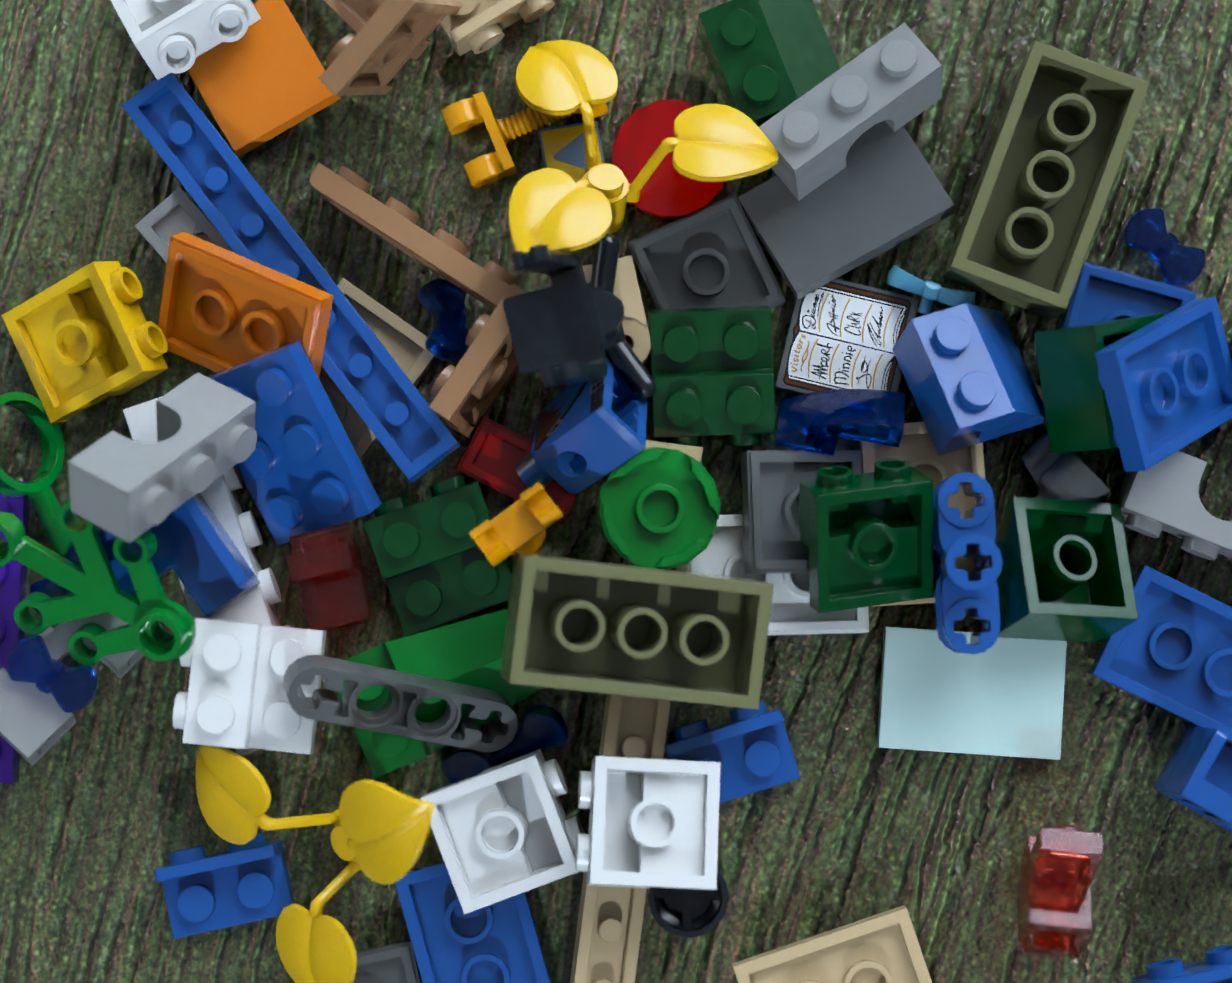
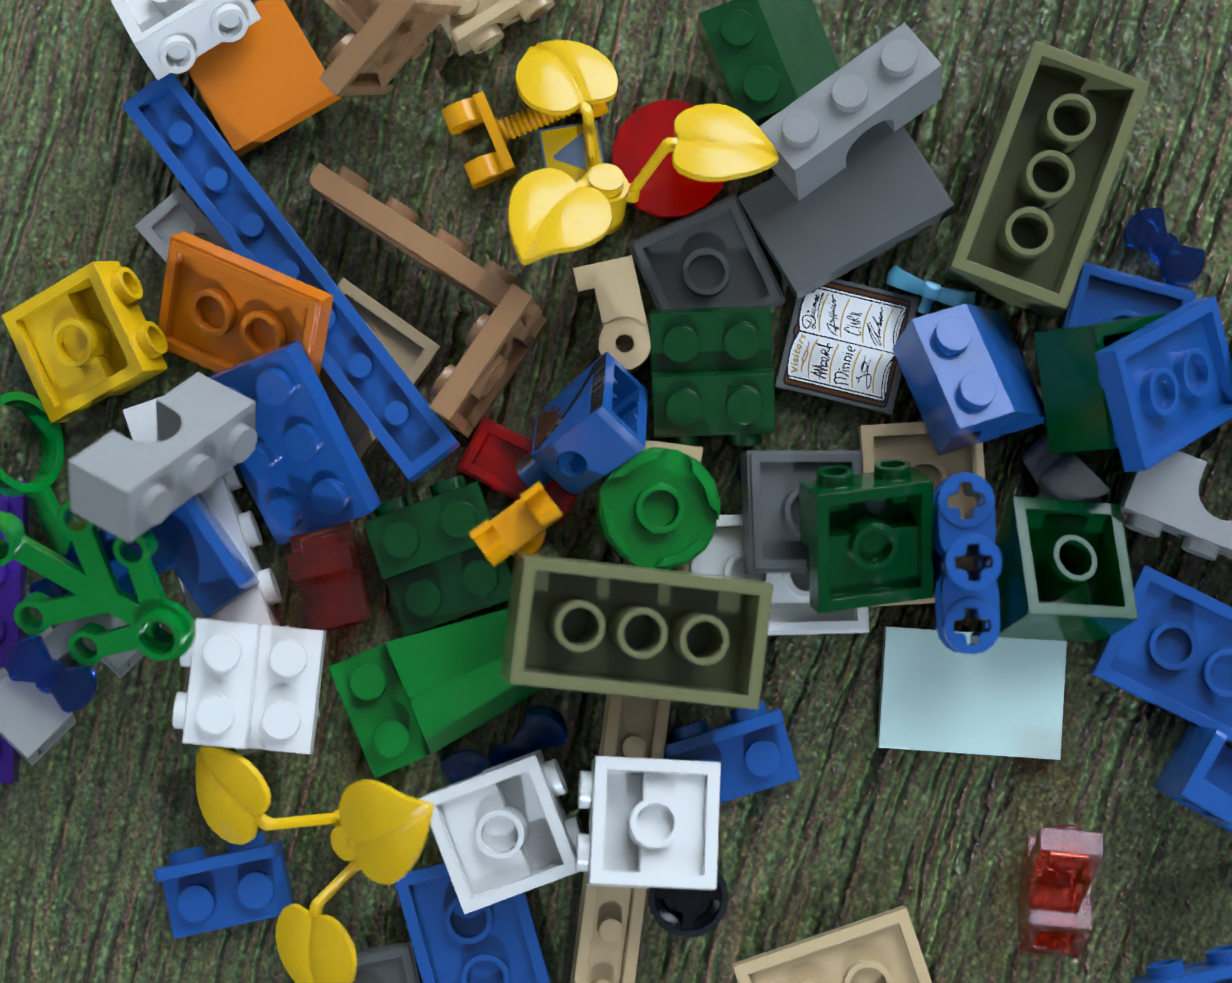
(398, 712): dark grey beam -> none
(446, 305): clear blue piece -> none
(573, 320): black piece -> none
(818, 419): clear blue slope -> none

